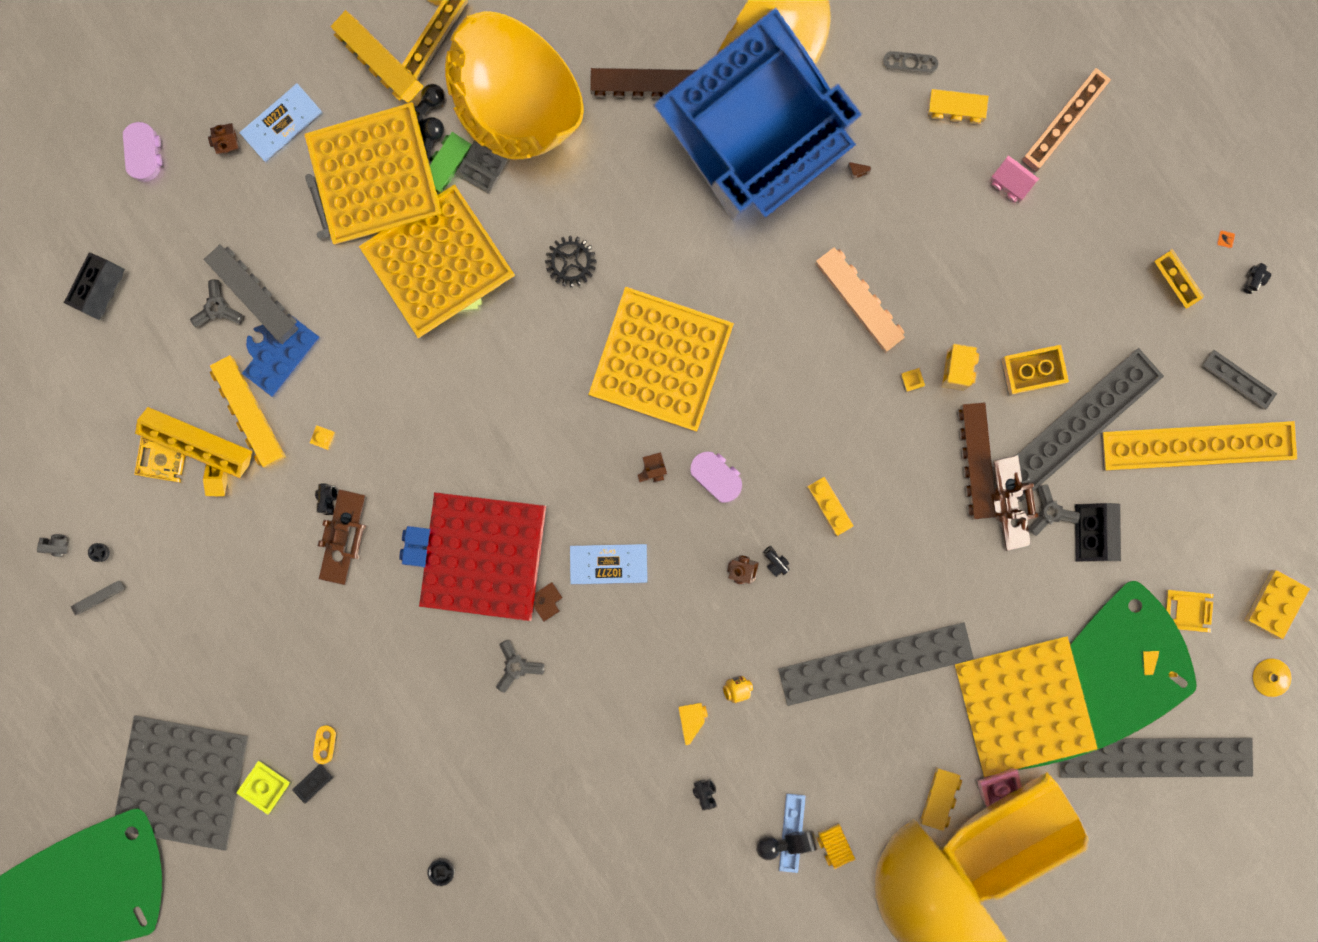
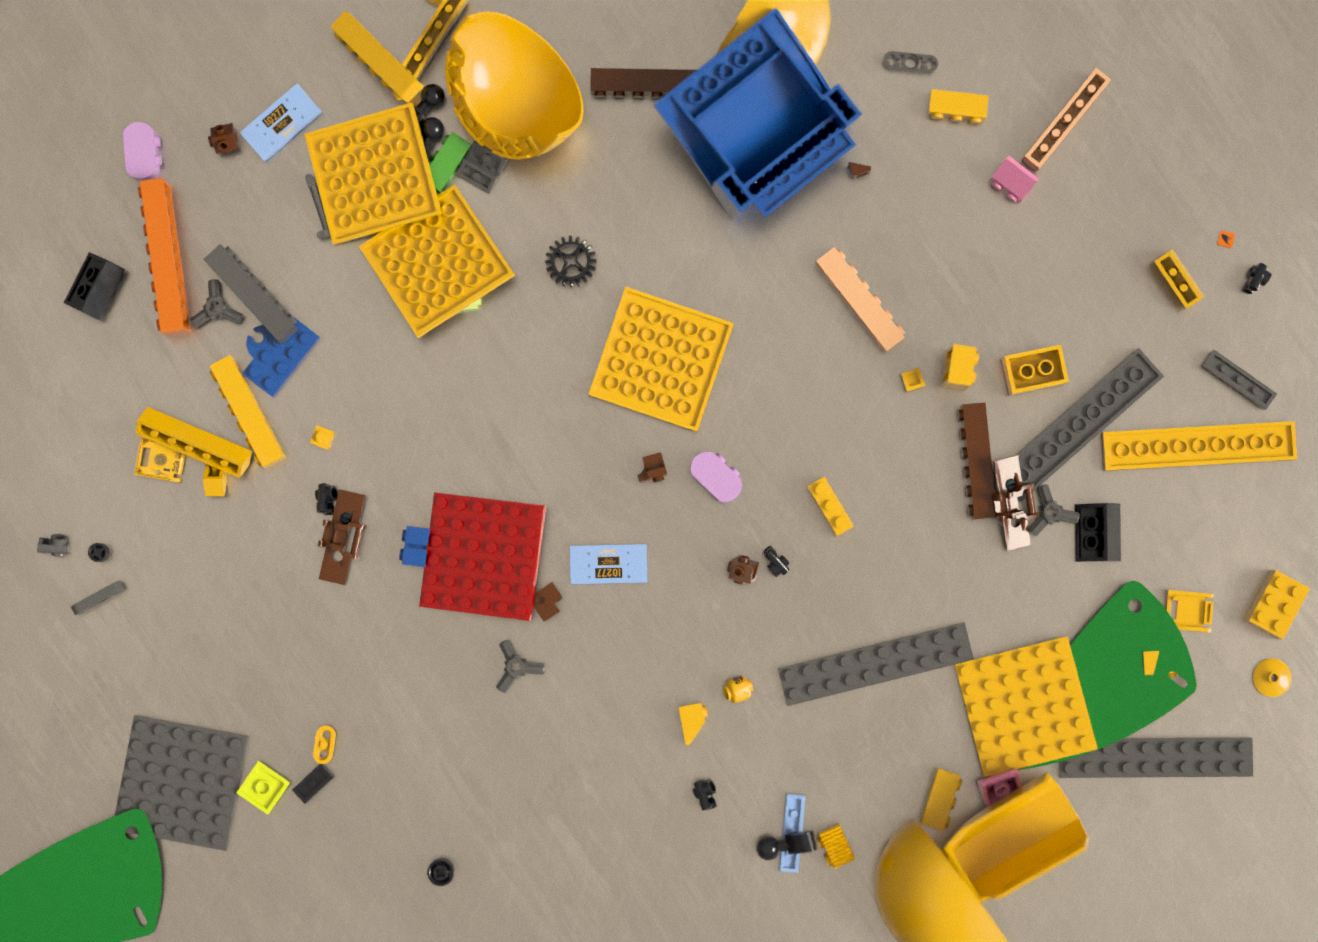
(164, 257): none -> orange brick

